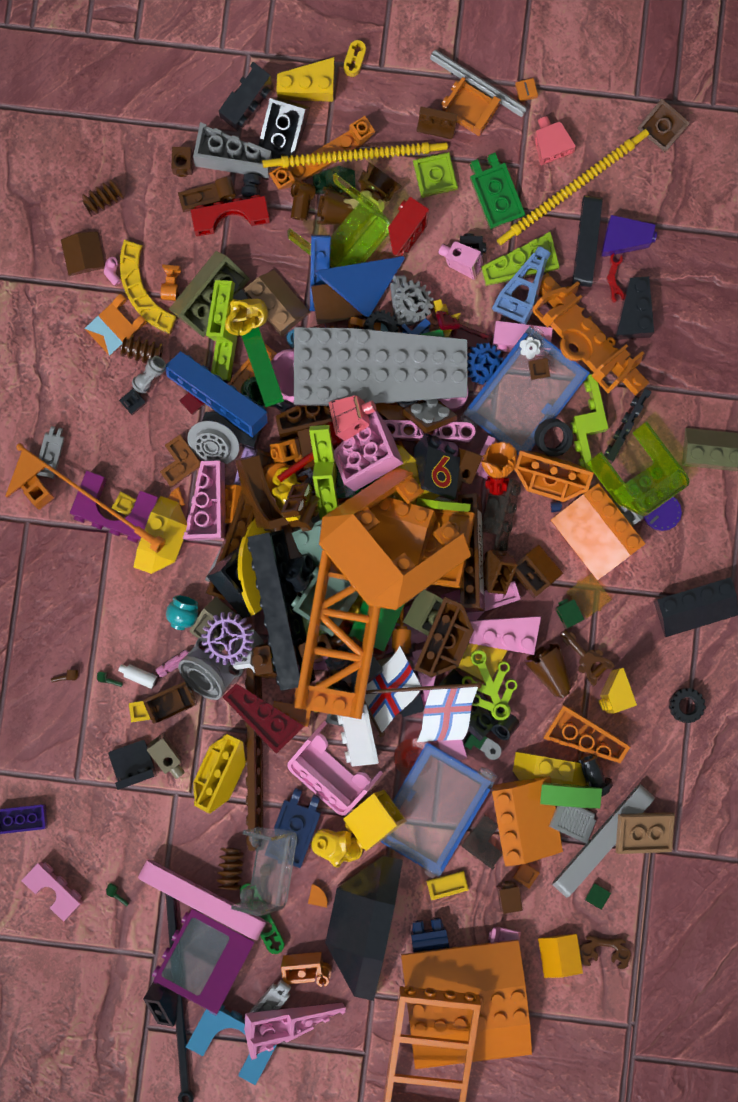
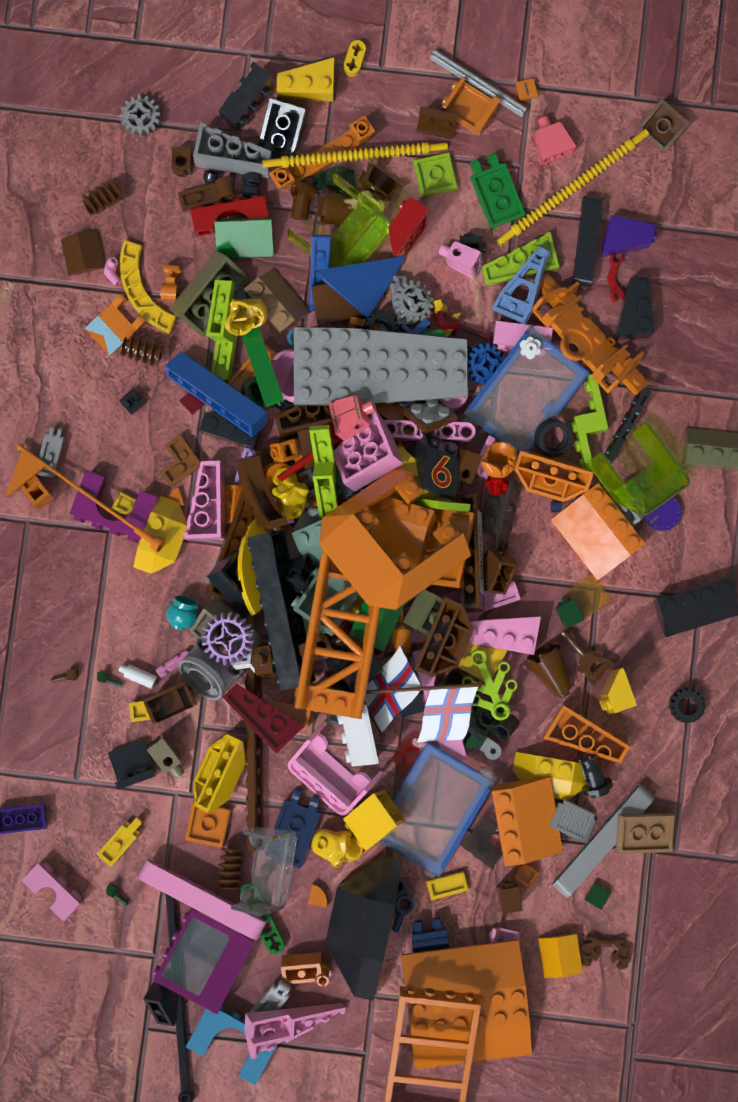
(120, 842): none -> yellow hinge
(133, 111): none -> light grey gear
(154, 367): light grey piece -> none
(207, 827): none -> orange tile
(210, 176): none -> black hinge
(212, 446): light grey wheel -> none
(244, 237): none -> tile
(300, 507): reddish brown hips -> none
(403, 893): none -> dark blue beam
(537, 571): reddish brown slope -> none
(539, 368): reddish brown plate -> none
(570, 795): bright green slope -> none

